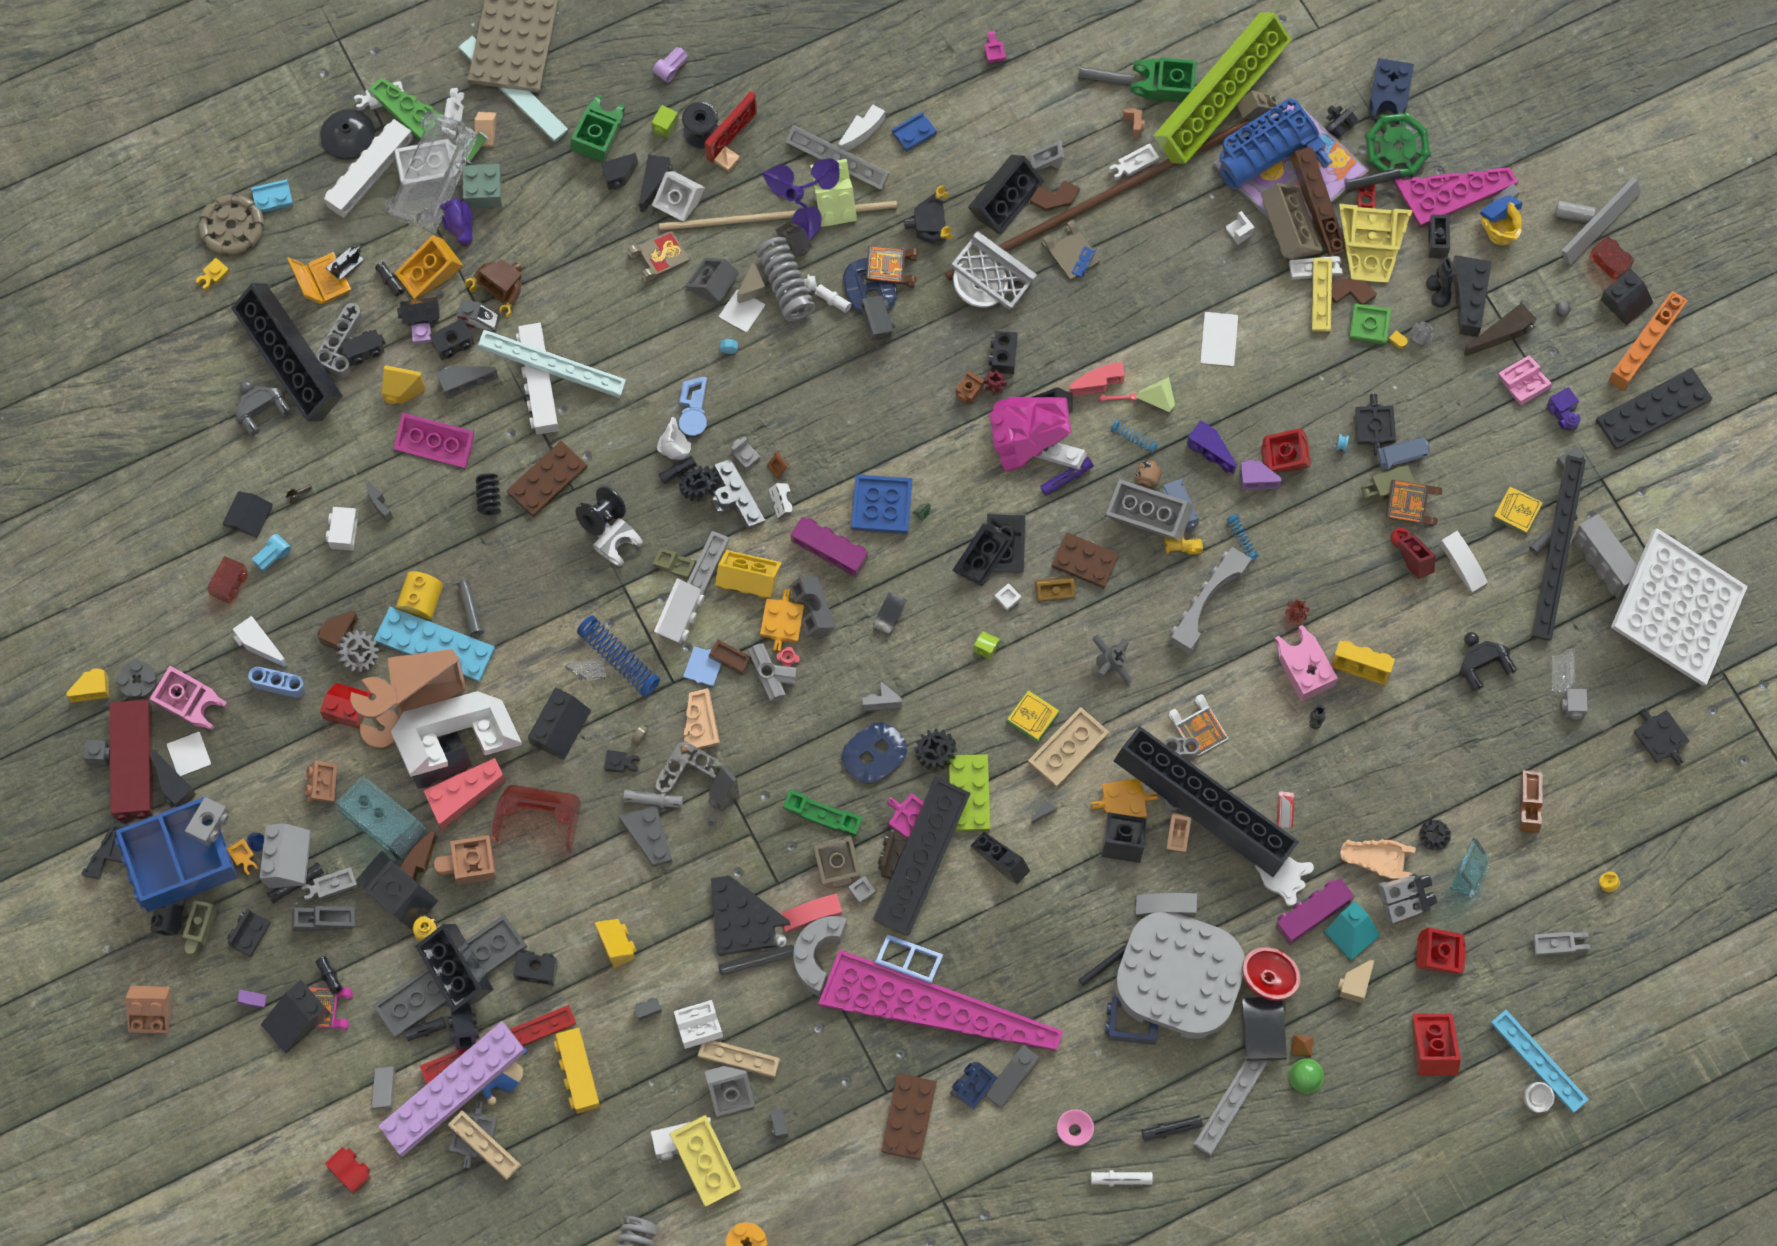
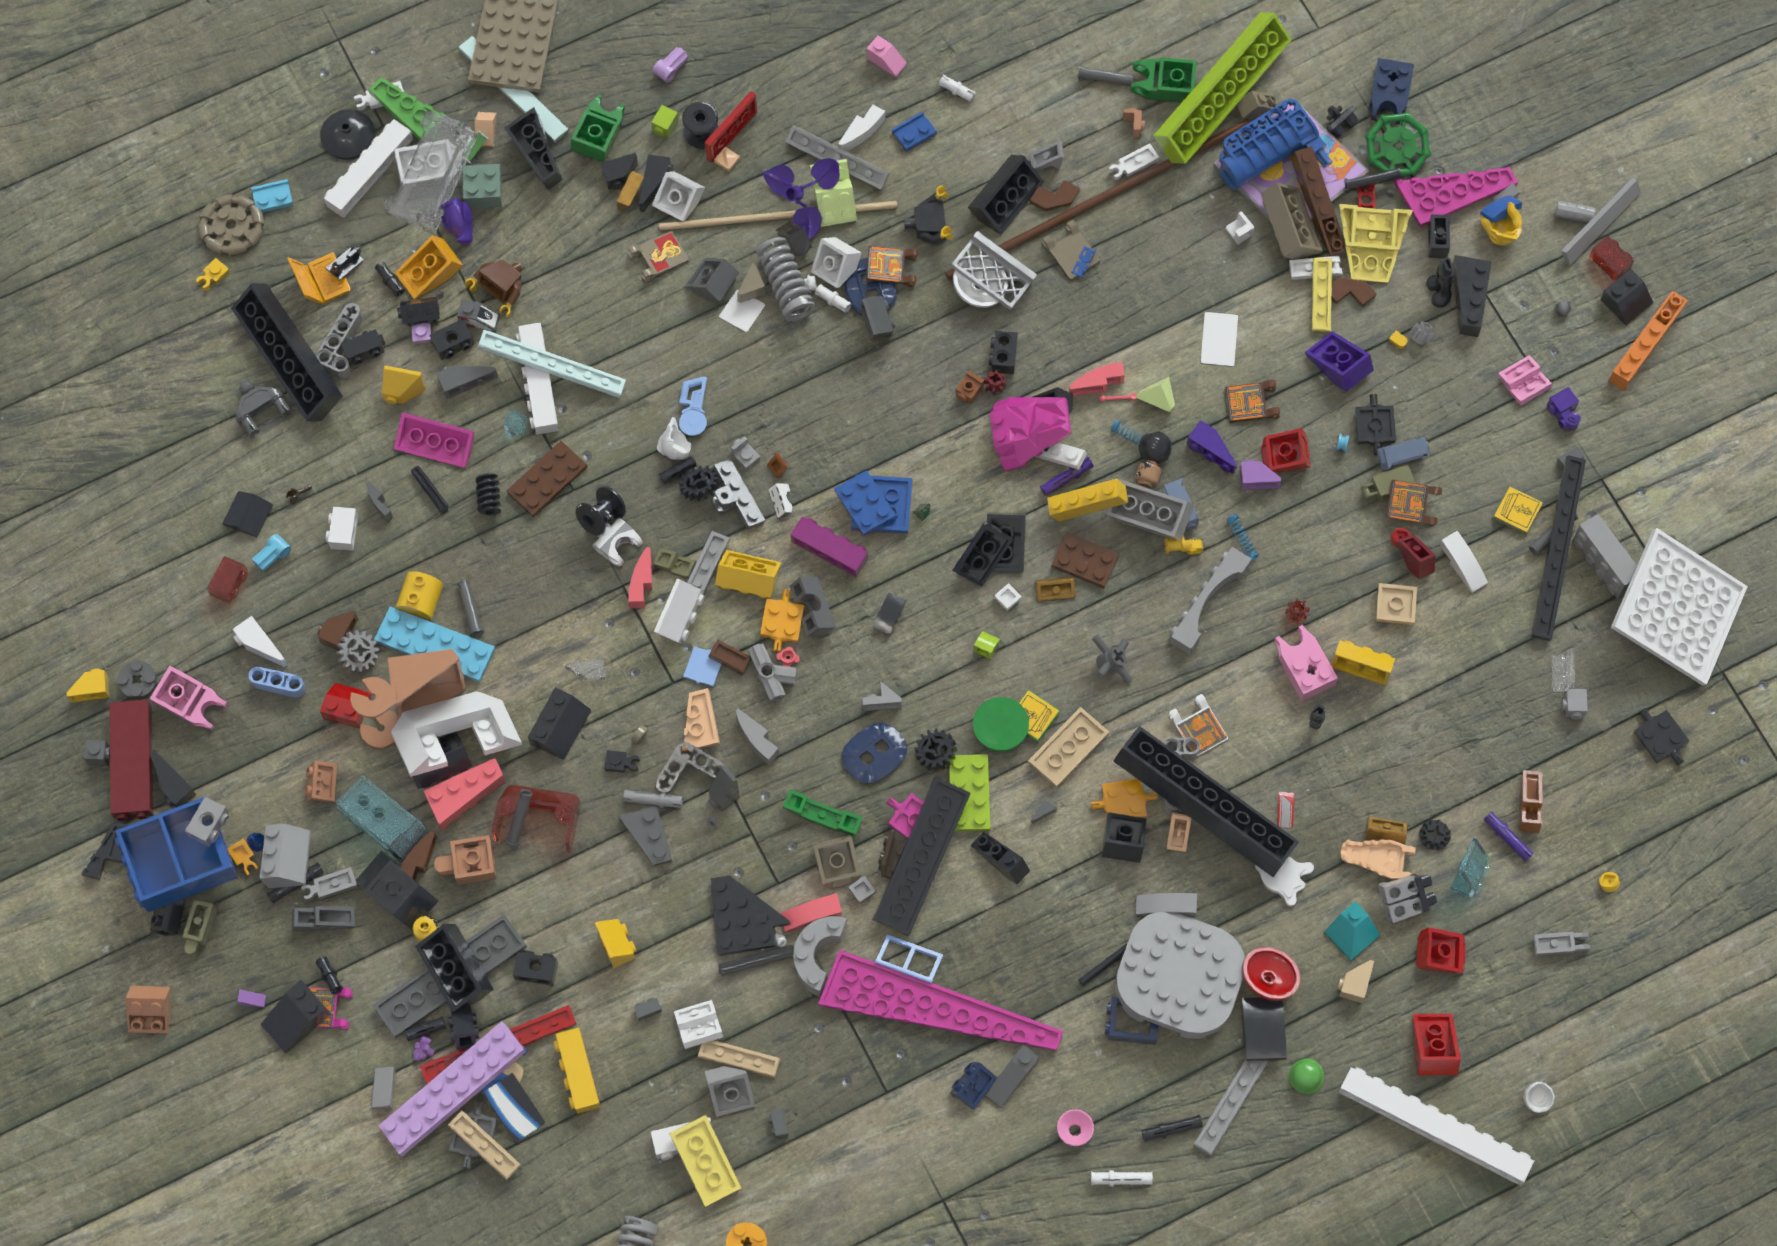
(188, 754): white sticker -> none
(248, 932): black bracket -> none
(348, 1170): red brick -> none
(422, 1049): none -> medium lavender plant
(430, 489): none -> black axle
(453, 106): white plate -> none
(513, 1107): none -> sticker
(515, 422): none -> clear light blue slope
(518, 818): none -> dark grey pin
(533, 143): none -> black wedge
(629, 190): none -> pearl gold slope
(641, 580): none -> coral slope
(648, 680): blue piece -> none
(729, 346): medium azure tile -> none
(757, 737): none -> light grey slope
(835, 261): none -> white slope
(865, 503): none -> blue plate
(885, 56): none -> bright pink slope
(908, 1116): reddish brown plate -> none
(957, 88): none -> white pin
(994, 49): dark pink plate -> none
(1001, 724): none -> green piece
(1087, 500): none -> yellow brick
(1155, 447): none -> black hair
(1248, 401): none -> flag
(1302, 1045): dark orange slope -> none
(1314, 911): magenta brick -> none
(1340, 360): none -> dark purple slope
(1370, 324): bright green tile -> none
(1386, 829): none -> pearl gold slope
(1396, 604): none -> tan plate
(1436, 1126): none -> white brick
(1482, 655): black connector -> none
(1501, 829): none -> dark purple pin
(1509, 327): dark brown slope -> none
(1539, 1061): medium azure plate -> none
(1653, 409): black plate -> none

